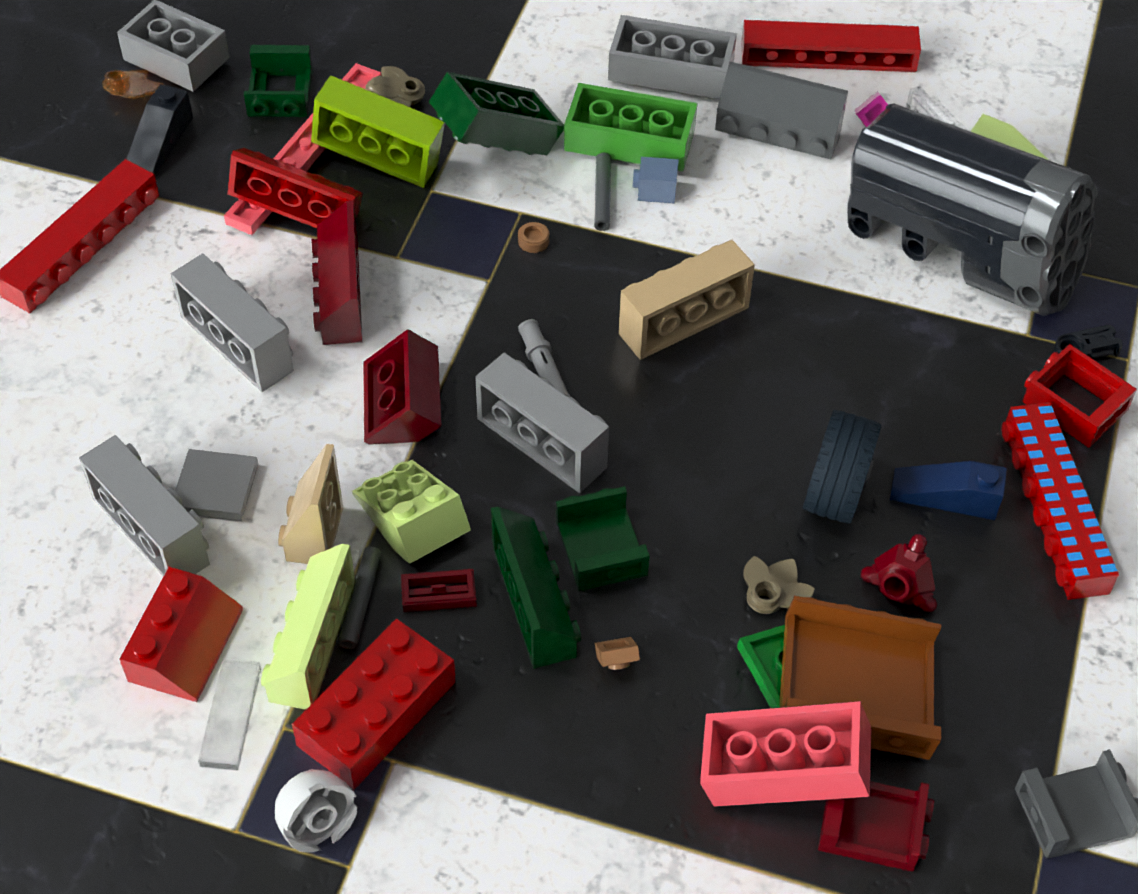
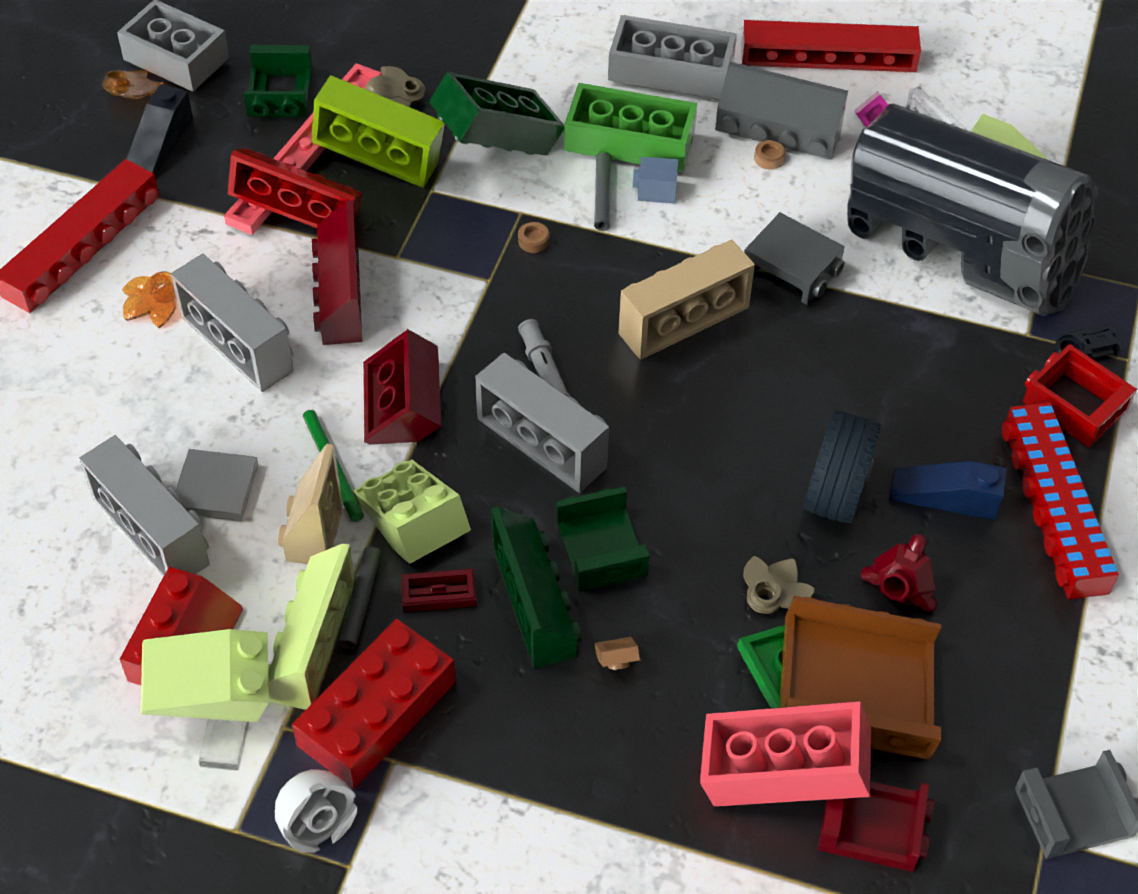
(147, 298): none -> clear orange plate
(206, 675): none -> yellowish green slope
(320, 438): none -> green bar
(769, 154): none -> medium nougat tile
(797, 255): none -> dark grey panel

